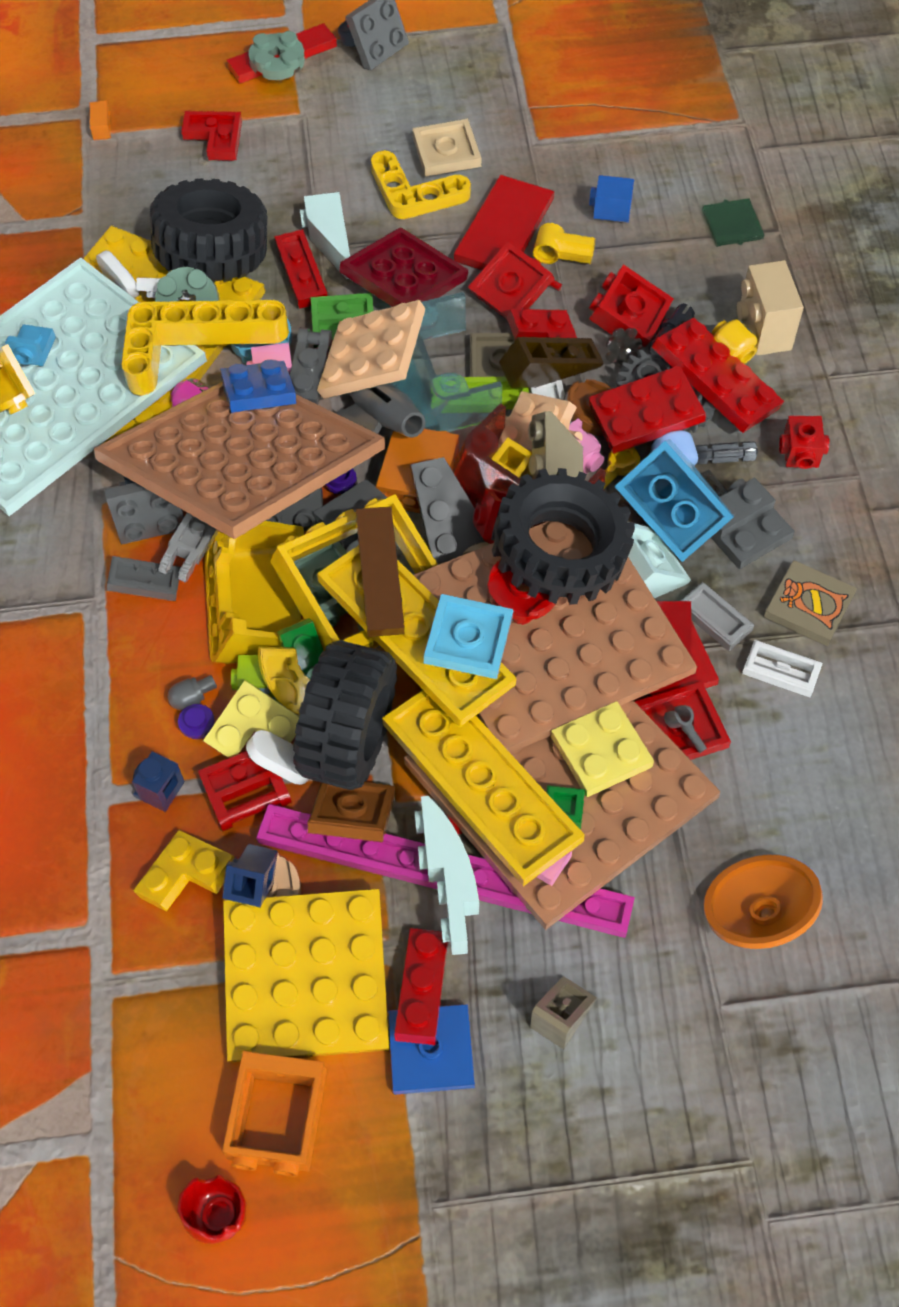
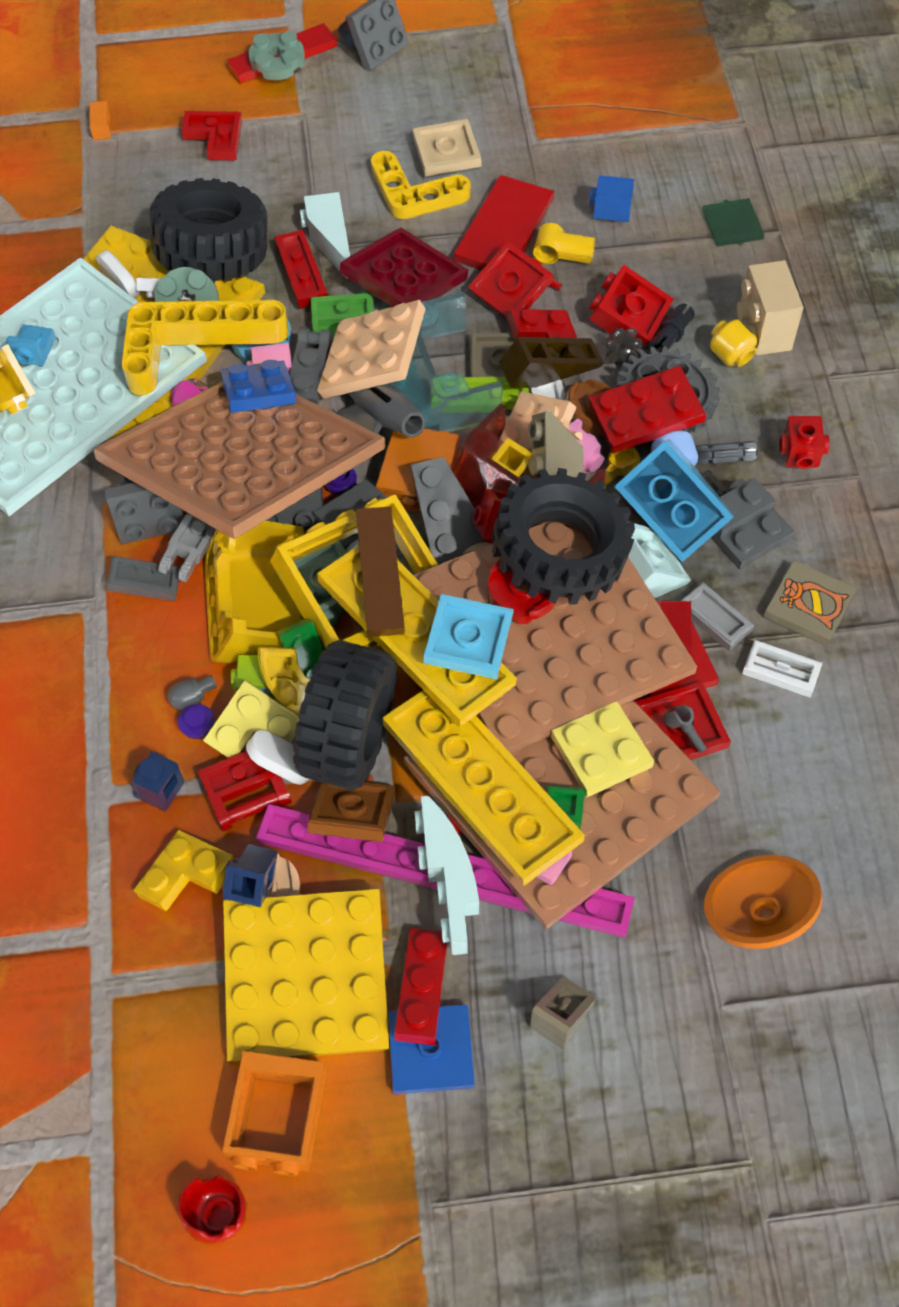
(718, 375): red plate -> none

